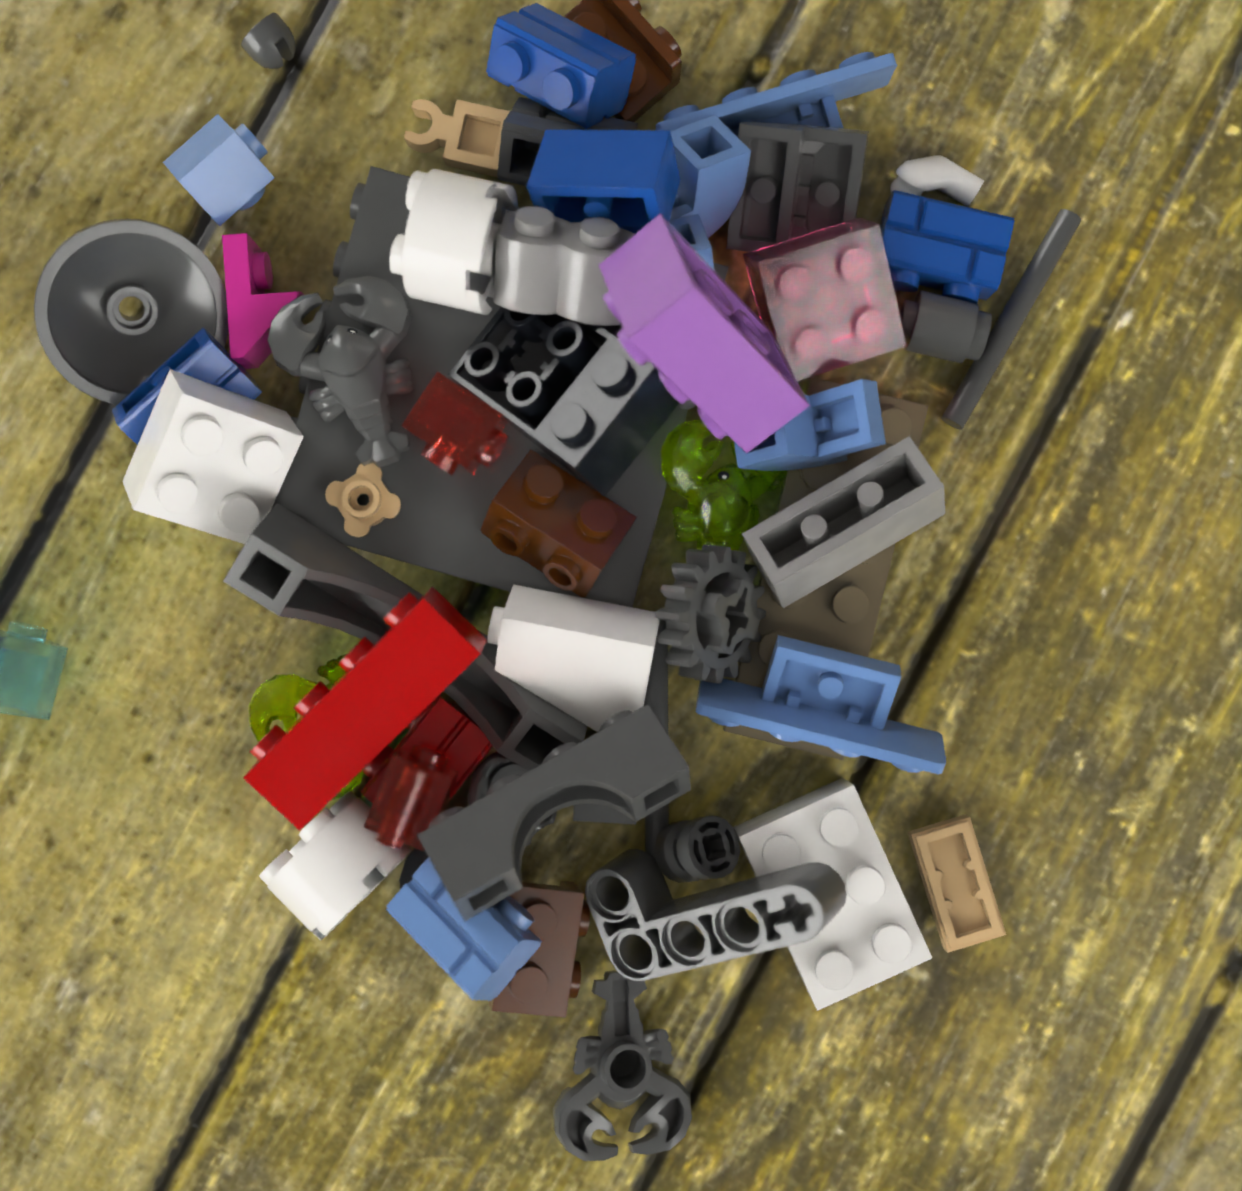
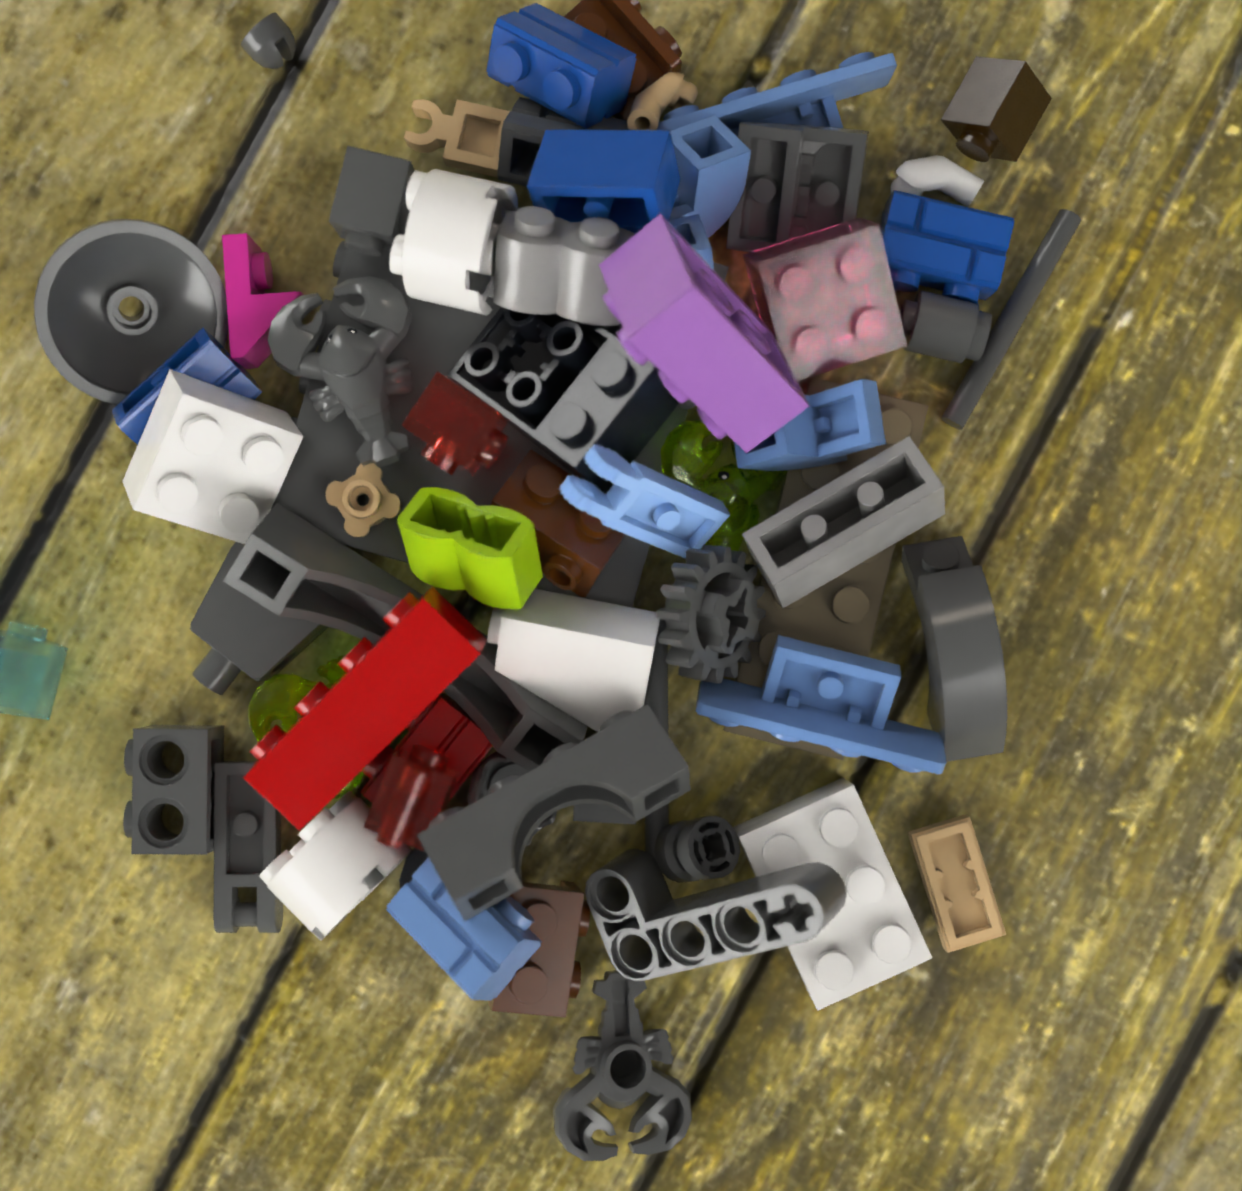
(188, 790): none -> dark grey brick
(221, 168): medium blue brick -> none
(244, 845): none -> dark grey plate
(245, 634): none -> dark grey torso
(371, 200): none -> dark grey brick
(471, 547): none -> lime brick
(646, 503): none -> light blue hinge
(665, 92): none -> tan arm
(962, 648): none -> dark grey arch
(996, 109): none -> dark brown brick

